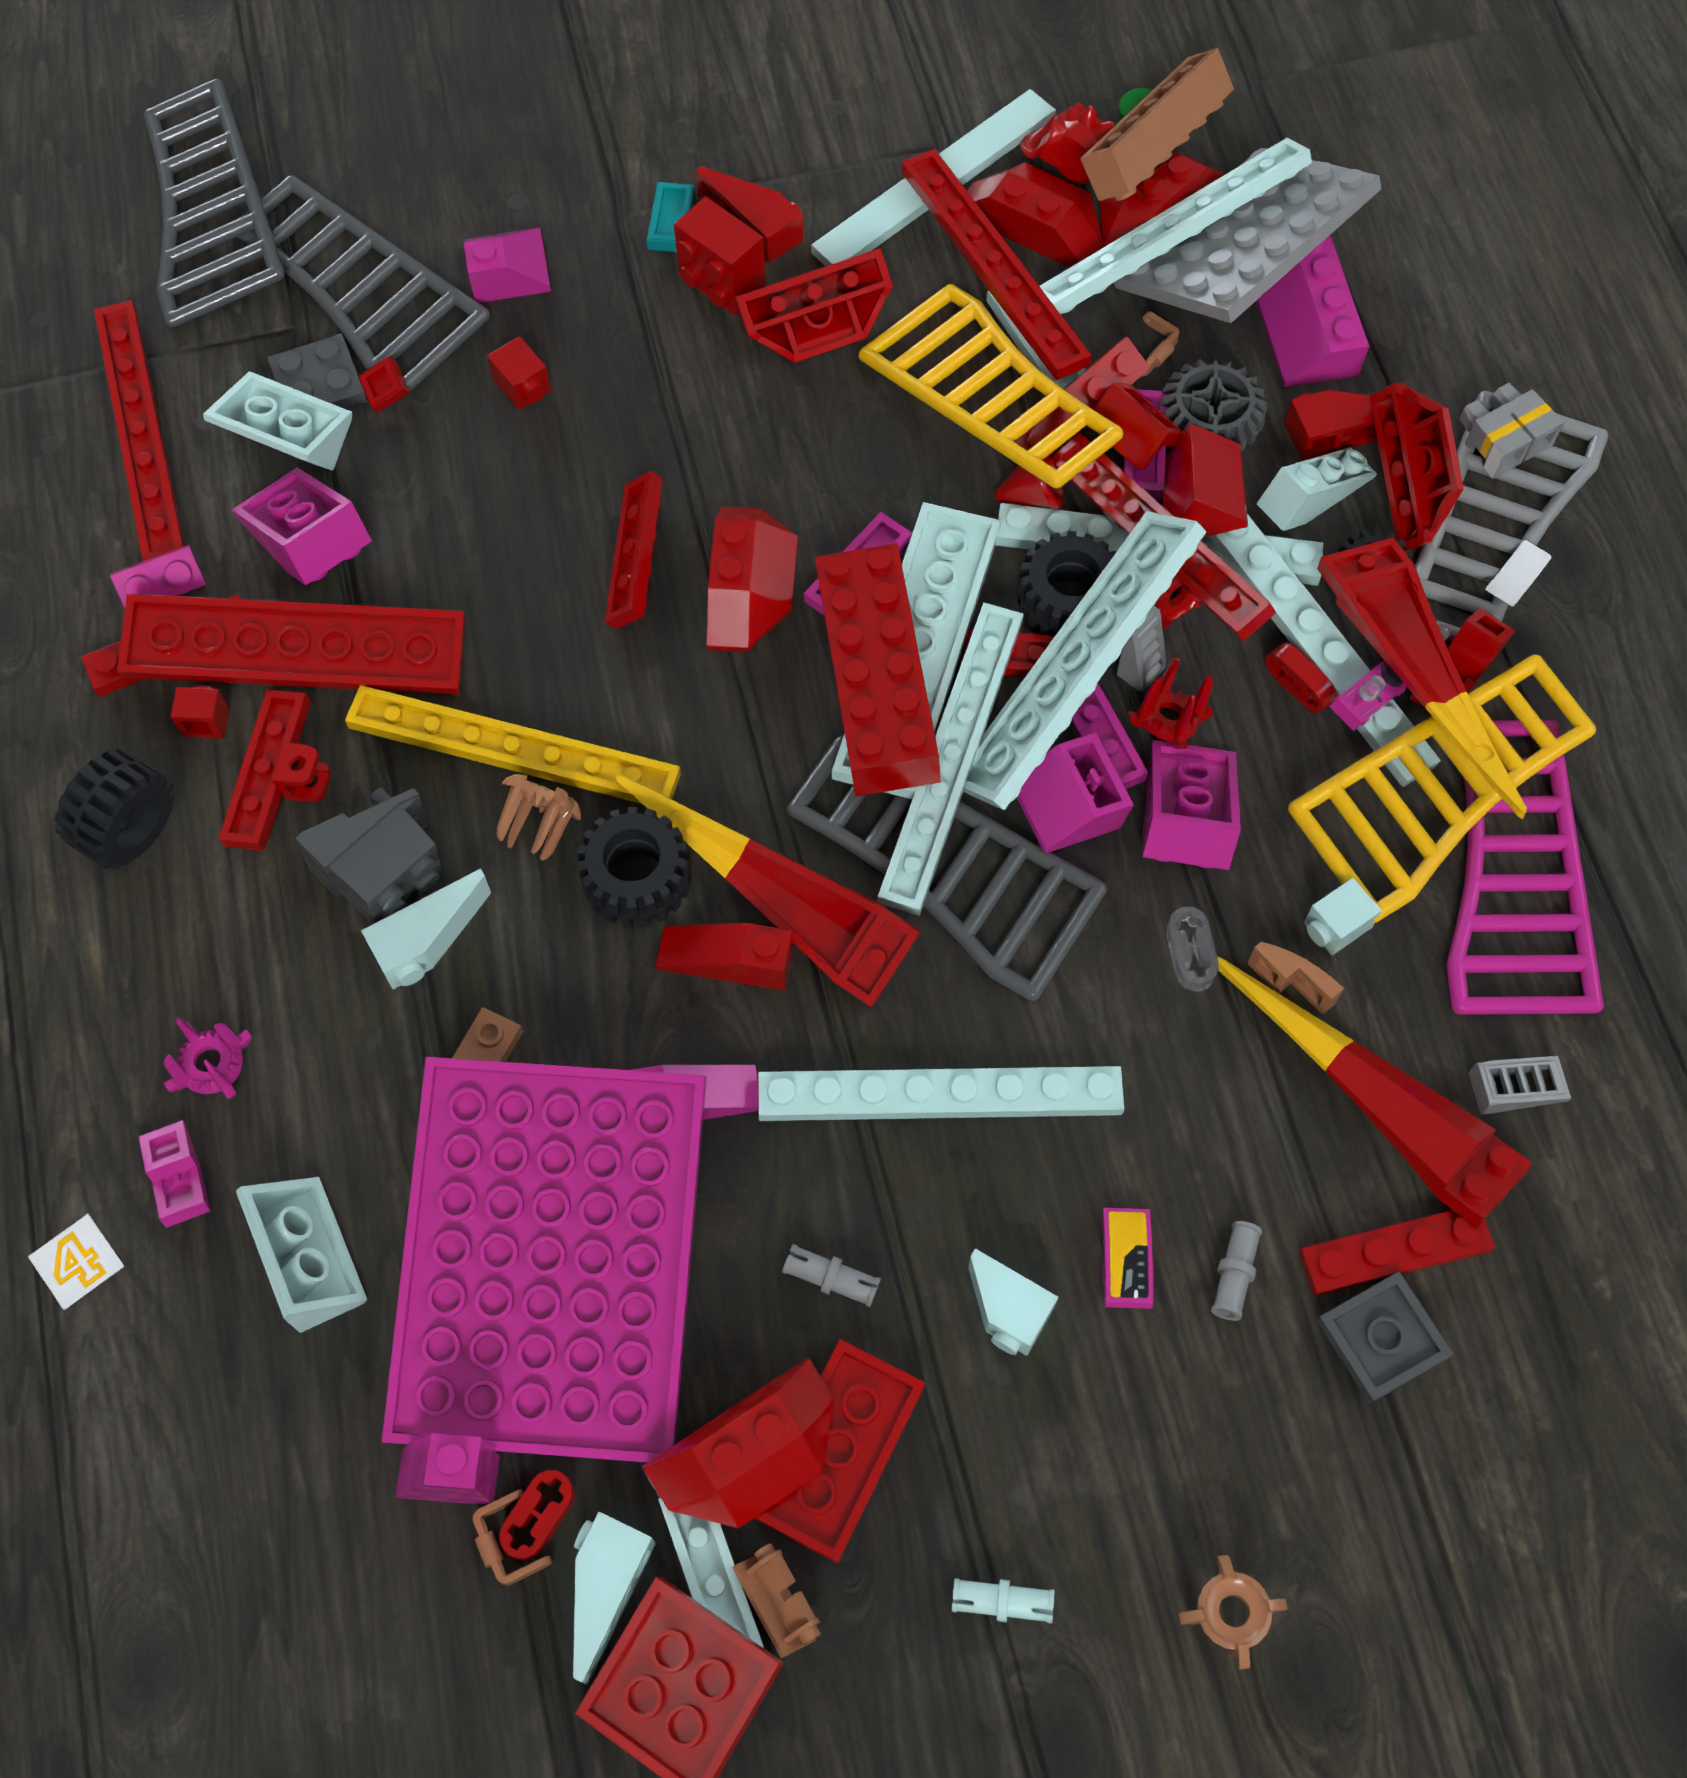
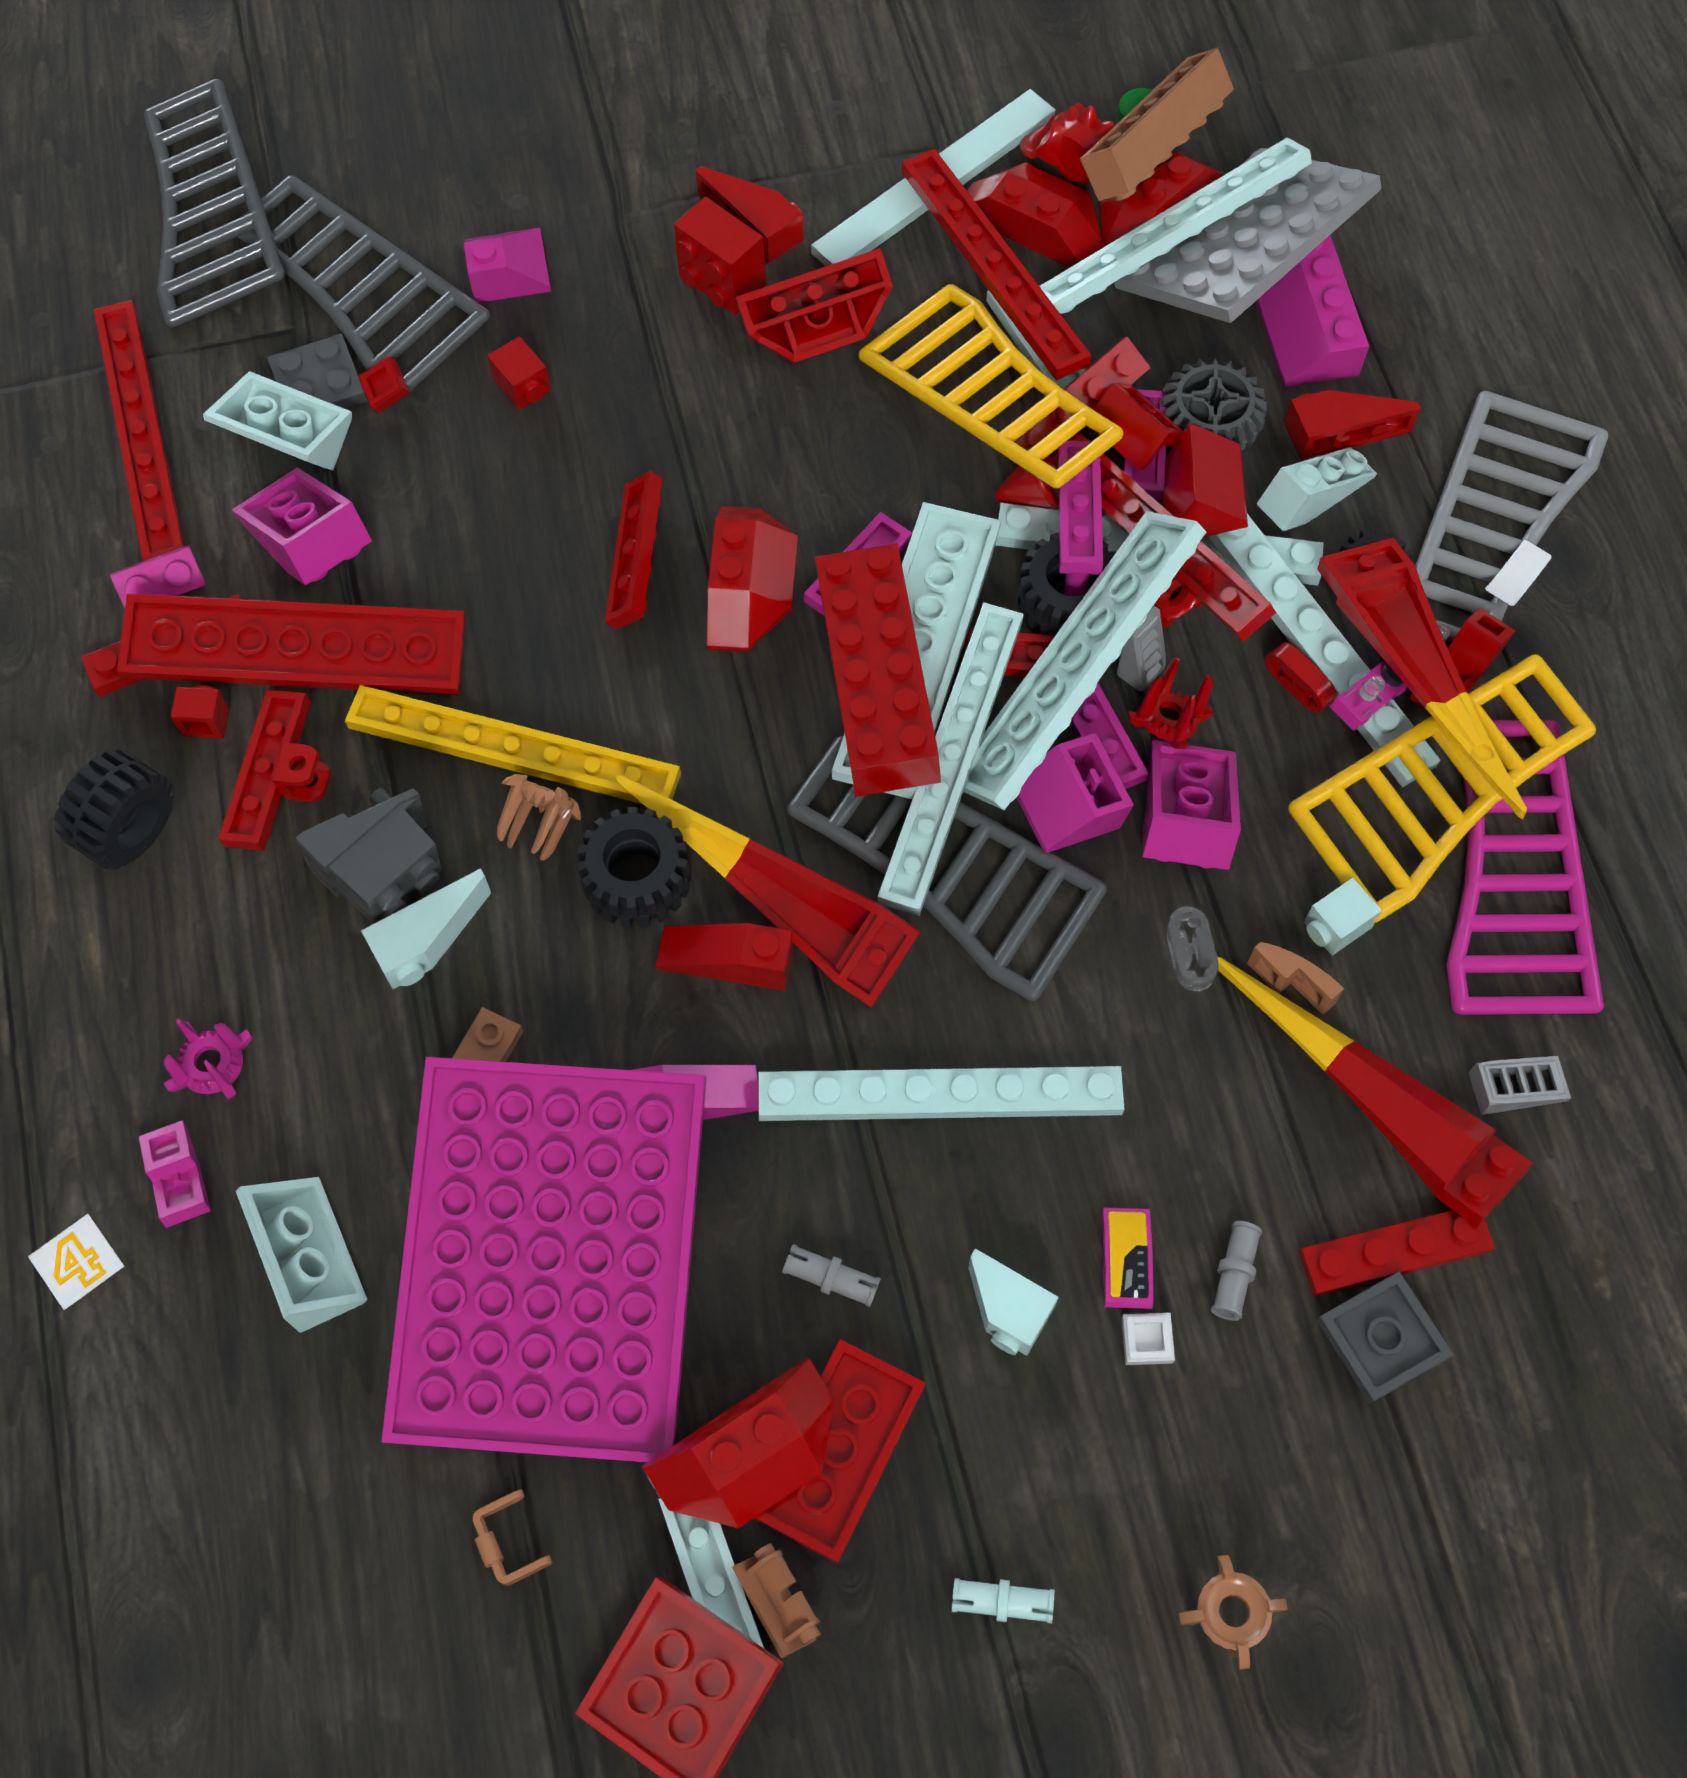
(448, 1469): dark pink slope -> none
(527, 1509): red beam -> none
(605, 1577): light aqua slope -> none
(669, 205): teal tile -> none
(1080, 523): none -> dark pink piece
(1148, 1338): none -> white tile
(1166, 346): nougat piece -> none
(1416, 461): red wedge -> none
(1513, 431): light grey hips -> none

